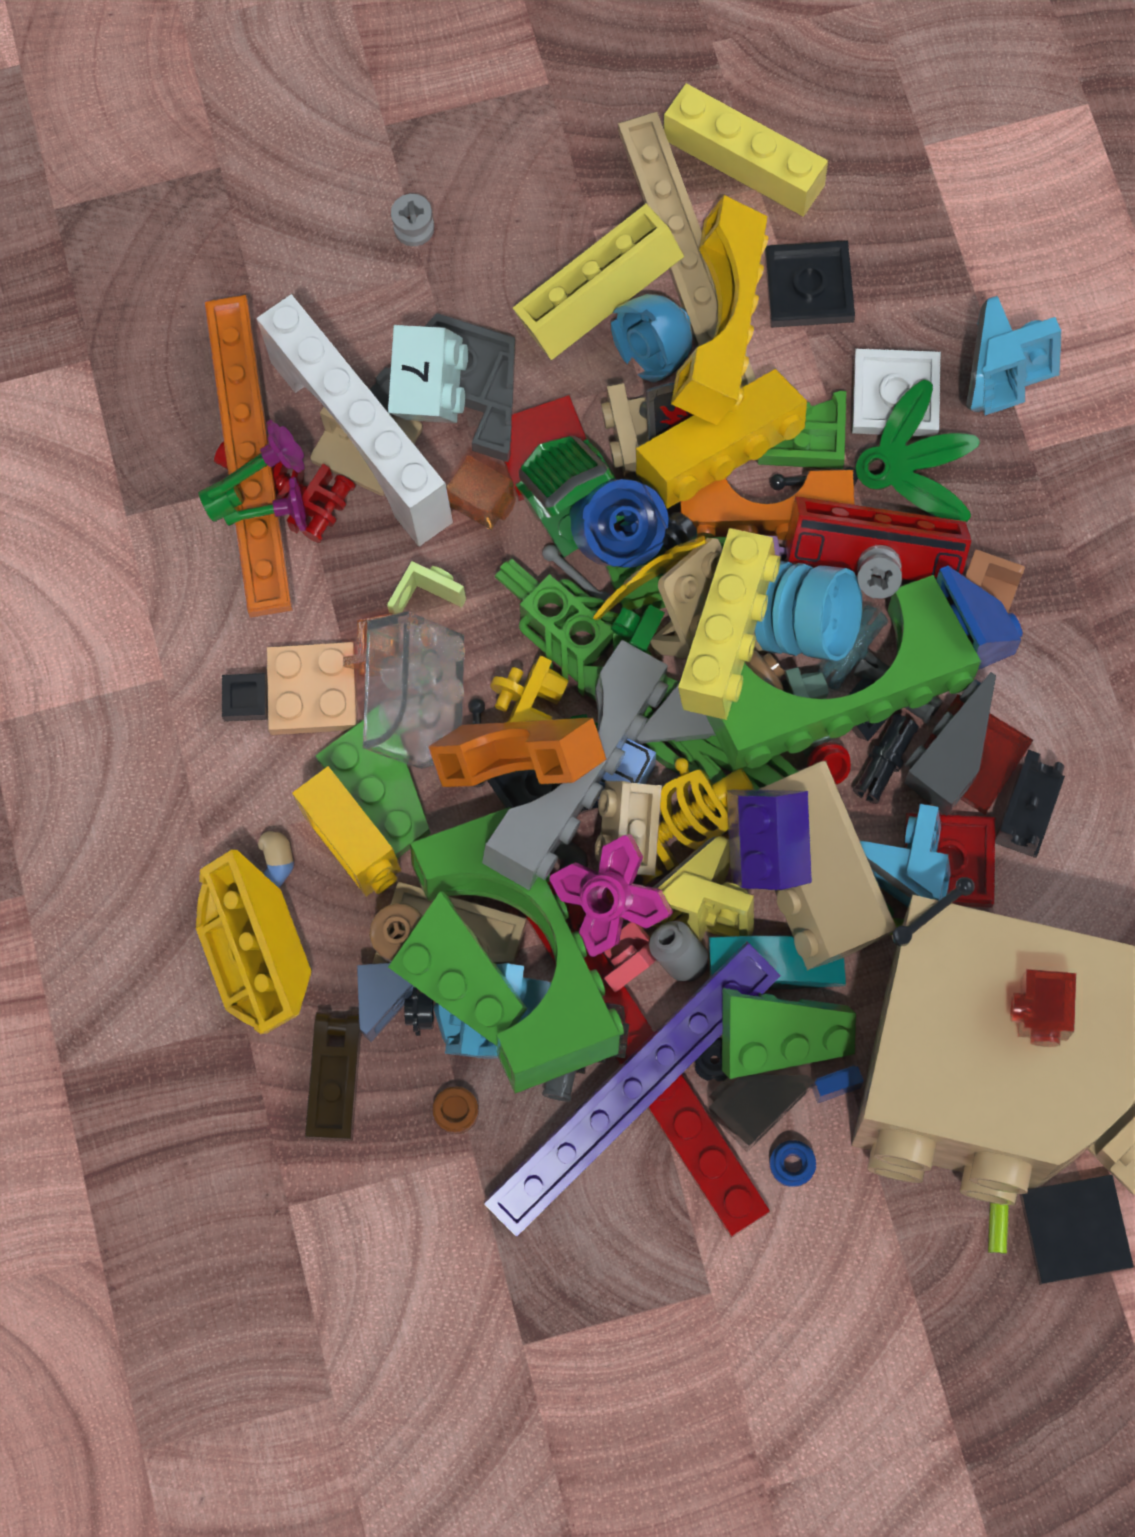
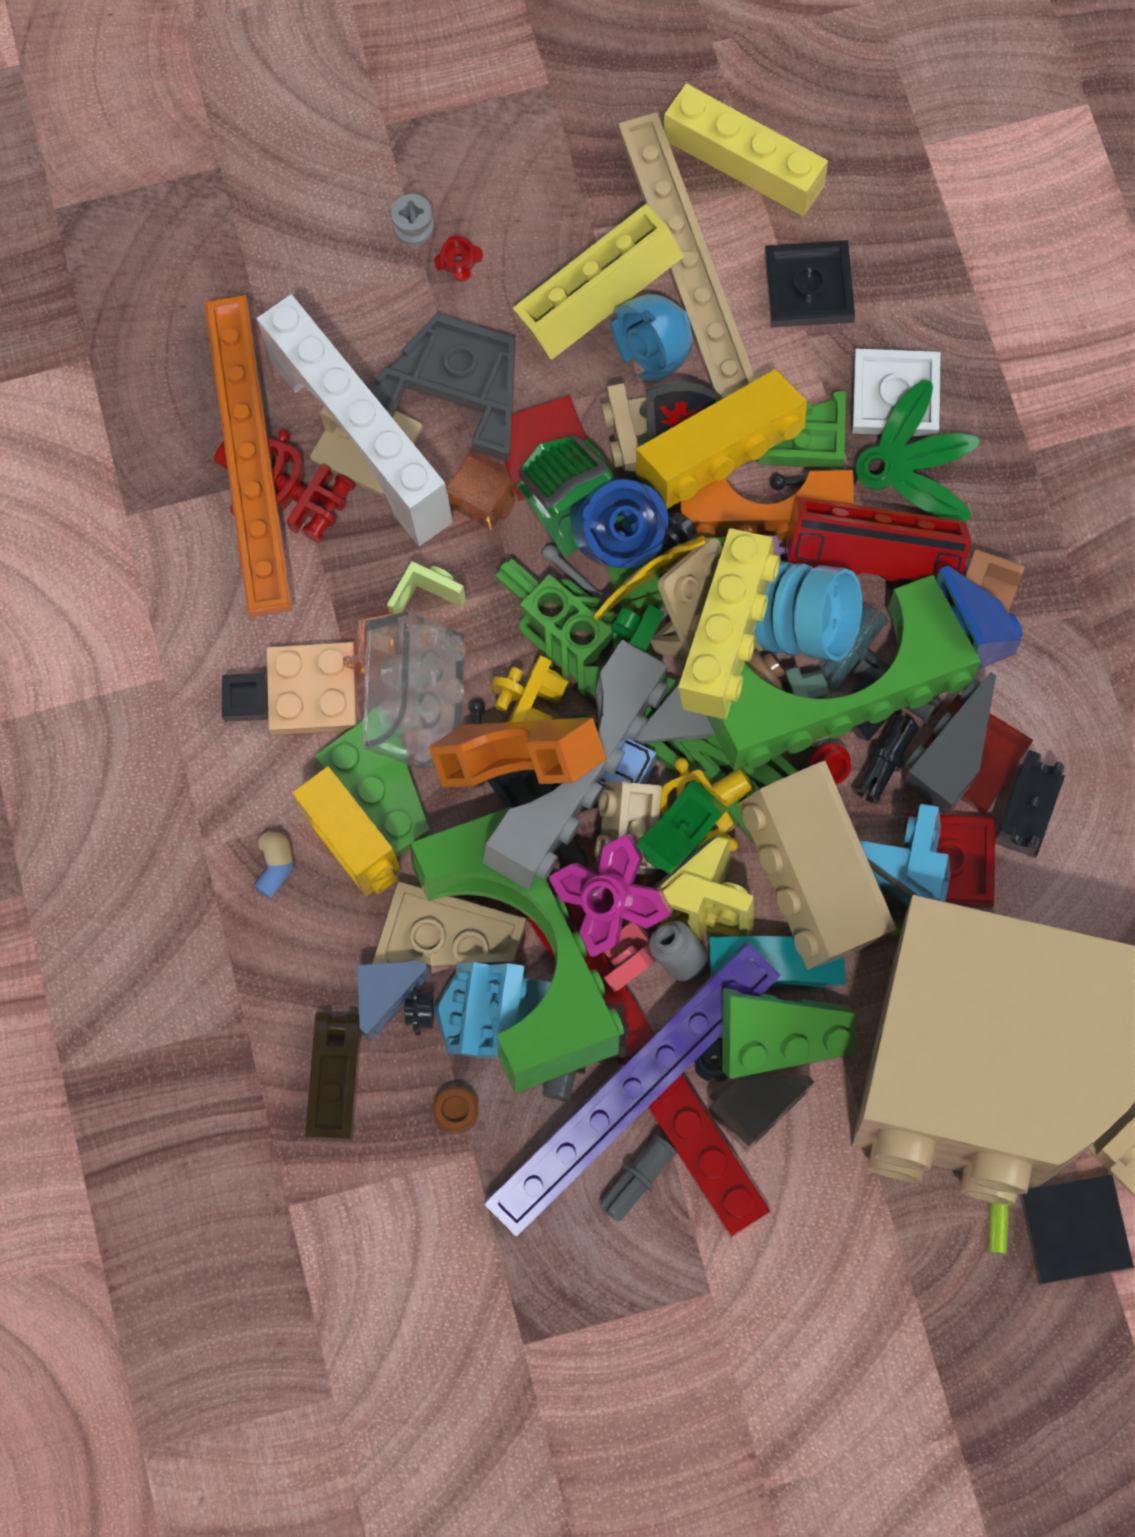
(223, 497): plant -> none
(250, 943): yellow wedge -> none
(385, 922): medium nougat head -> none
(427, 374): light aqua brick -> none
(455, 247): none -> red plate
(456, 972): bright green wing -> none
(637, 1178): none -> dark grey axle
(681, 828): none -> green bracket
(732, 249): yellow arch -> none
(769, 838): dark purple slope -> none
(803, 1153): blue plate -> none
(837, 1084): blue tile -> none
(878, 561): light grey wheel -> none
(903, 934): black hinge -> none
(1010, 359): medium azure piece -> none
(1045, 1007): clear red brick -> none

